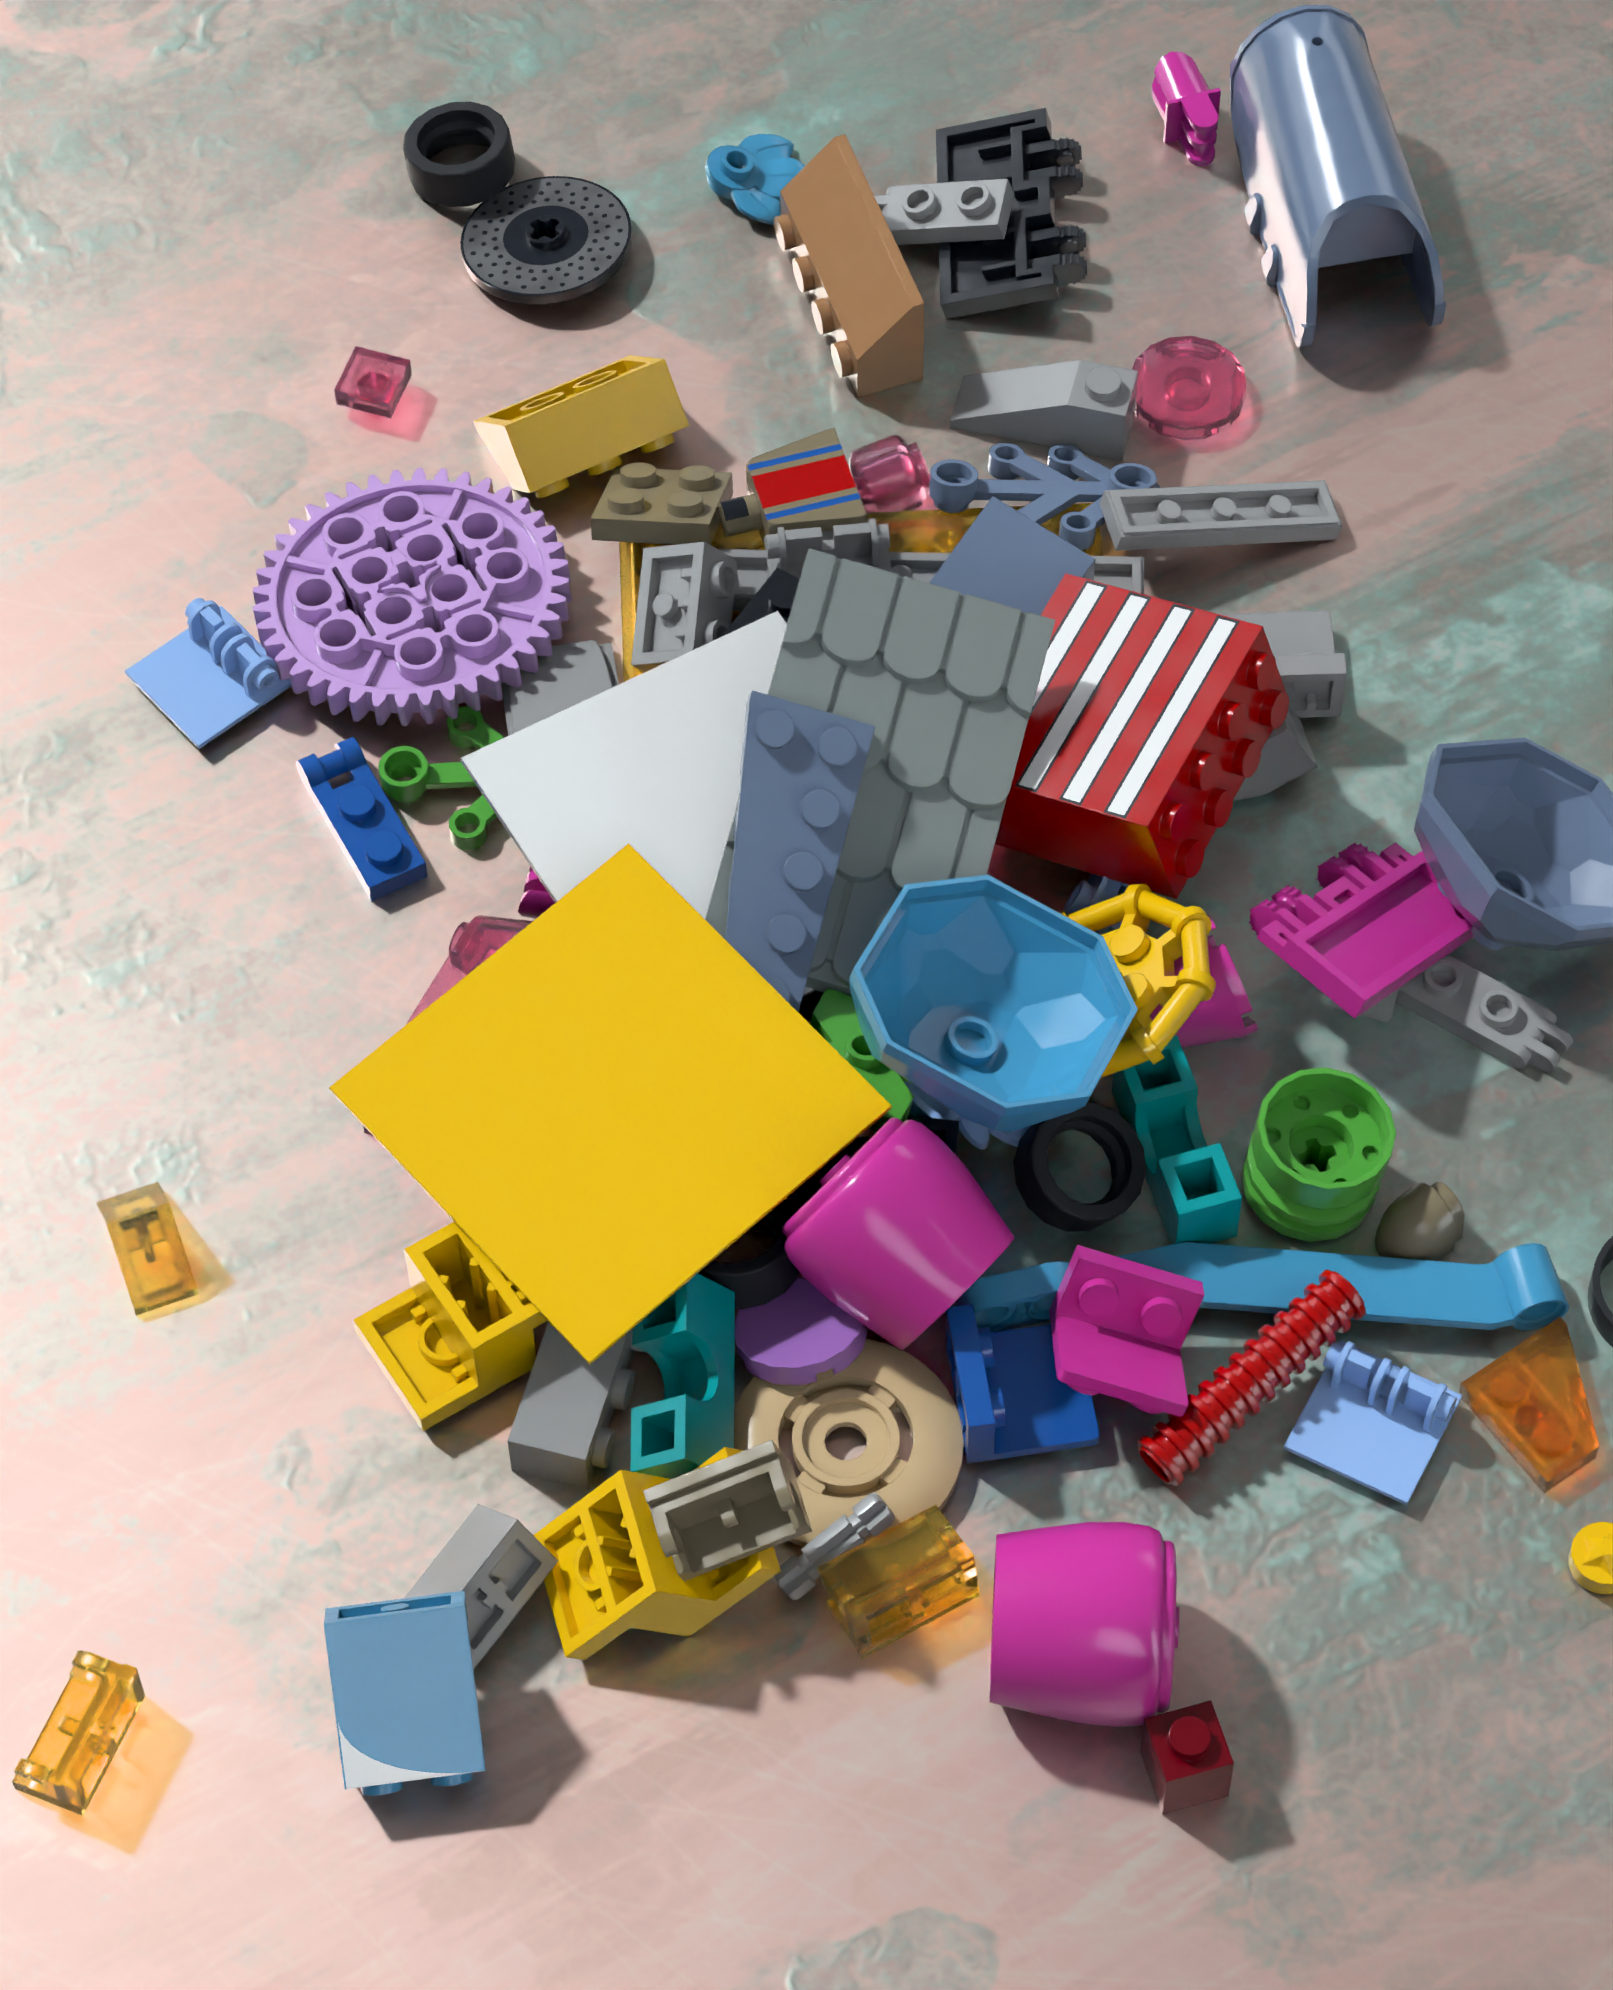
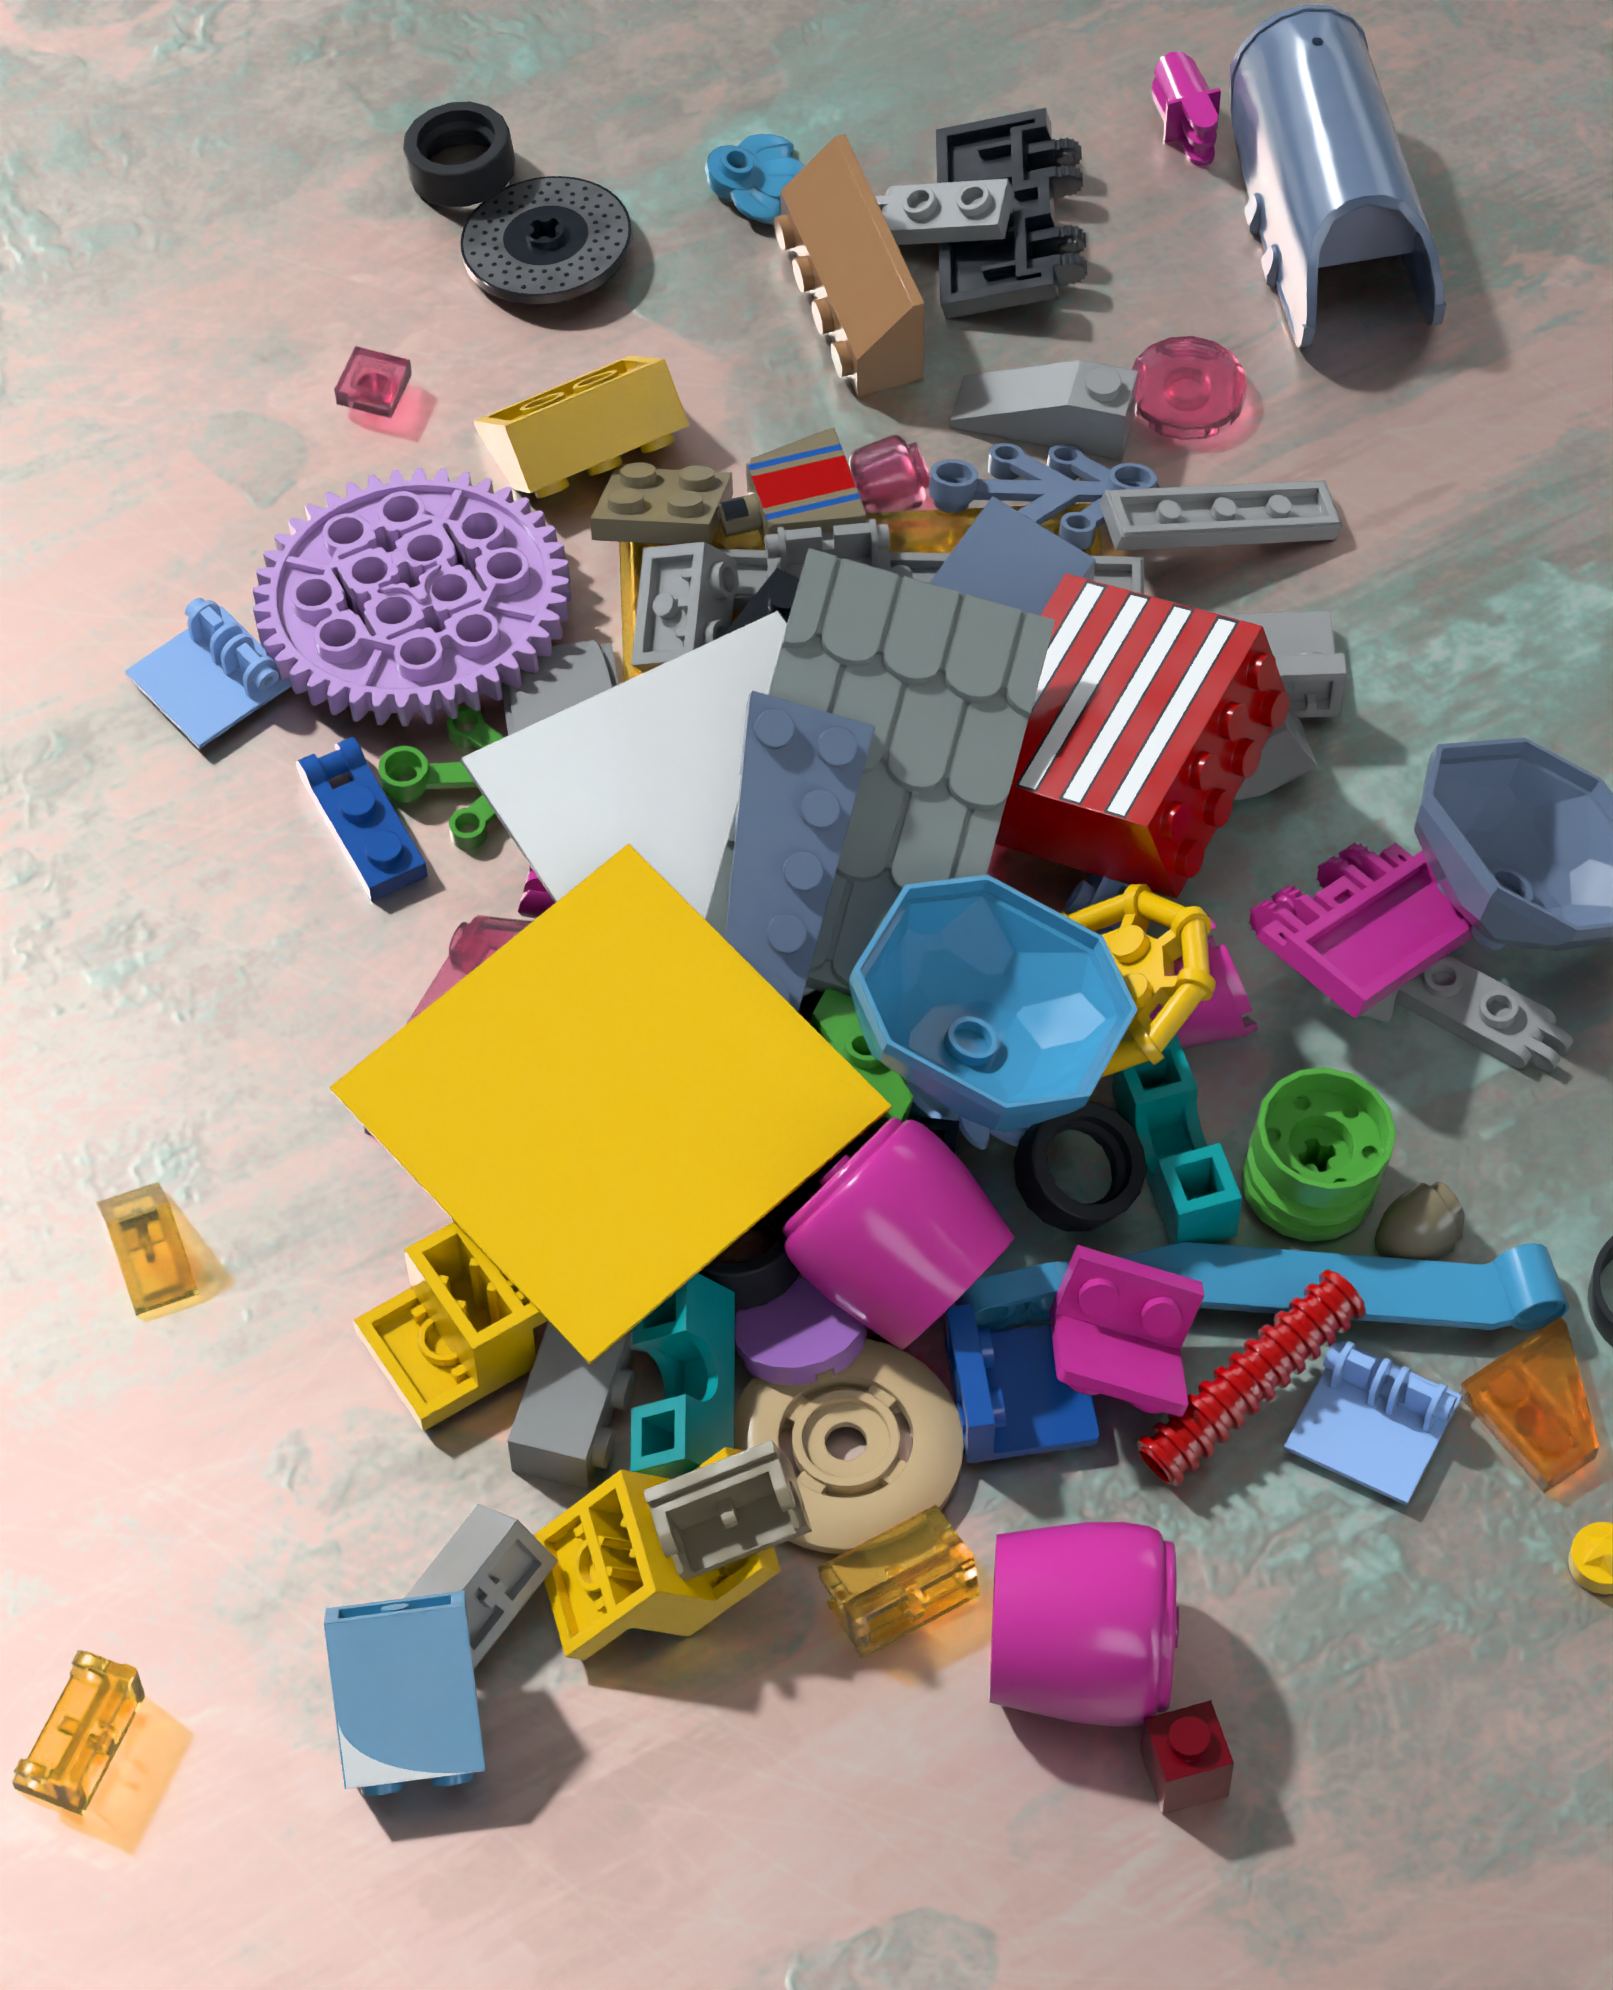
(869, 1517): light grey axle -> none

